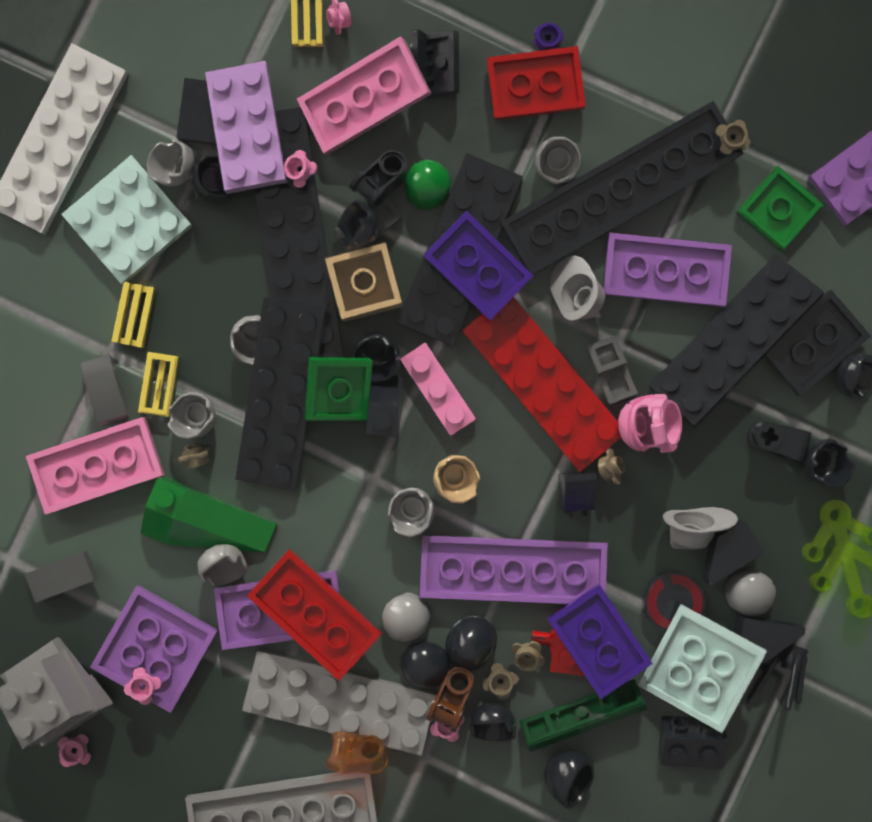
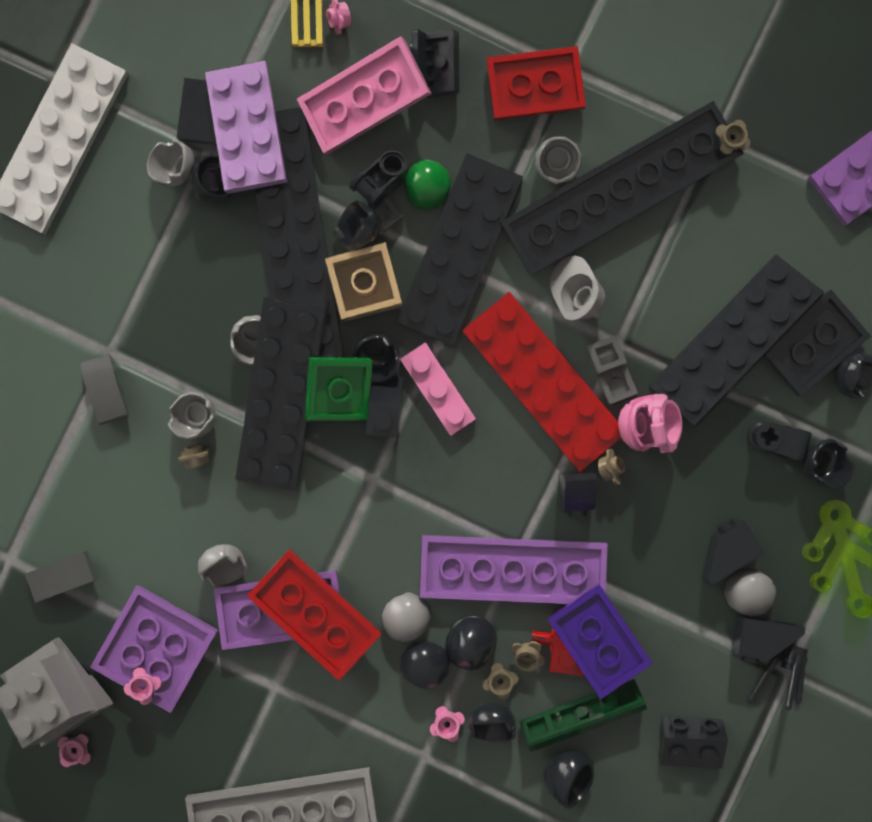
(95, 465): bright pink plate -> none
(122, 311): light yellow tile -> none
(127, 220): light aqua plate -> none
(171, 383): light yellow tile -> none
(195, 519): green wedge -> none
(294, 162): bright pink plate -> none
(350, 753): clear orange piece -> none
(355, 704): light grey plate -> none
(411, 512): light grey hair -> none
(449, 703): reddish brown piece -> none
(456, 479): tan hair -> none
(478, 266): dark purple plate -> none
(548, 29): dark purple plate -> none
(666, 594): black tile -> none
(667, 269): medium lavender plate -> none
(697, 526): light grey piece -> none
(702, 668): light aqua plate -> none
(779, 208): green tile -> none

